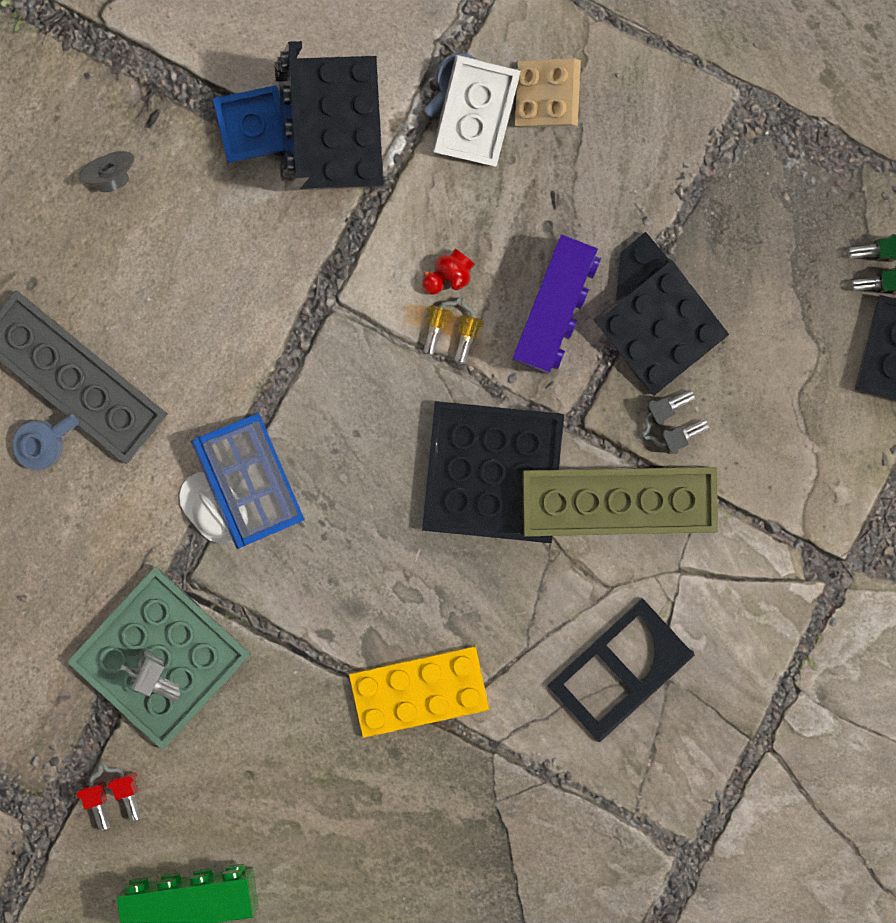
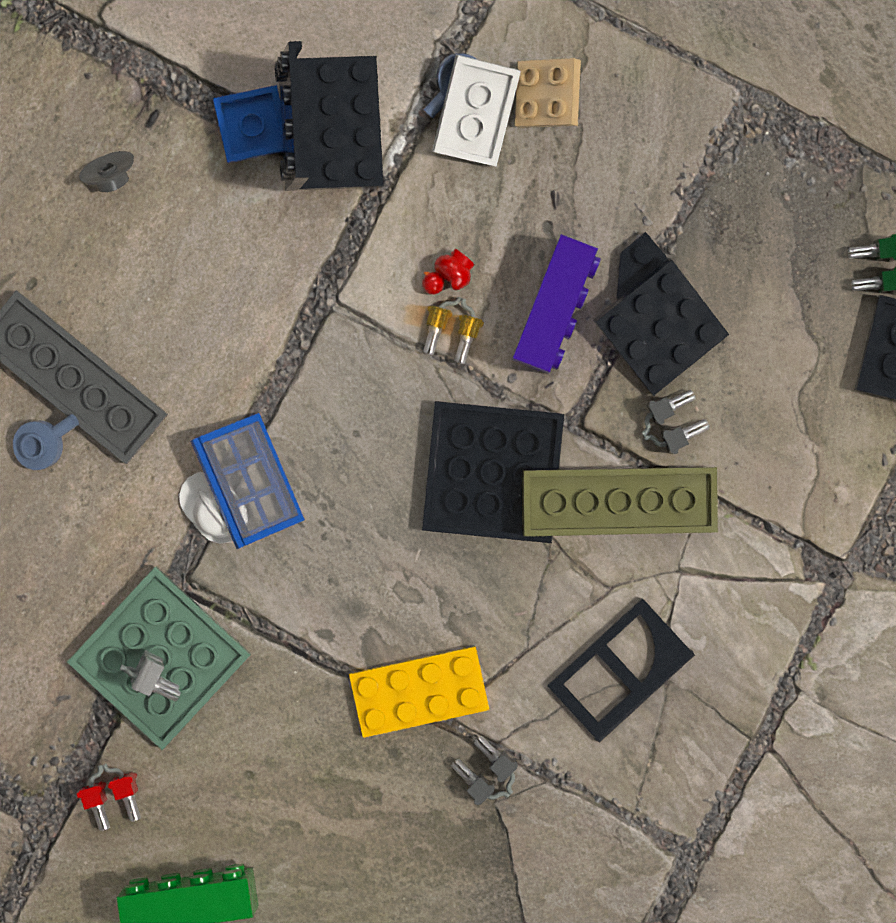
(500, 764): none -> piece

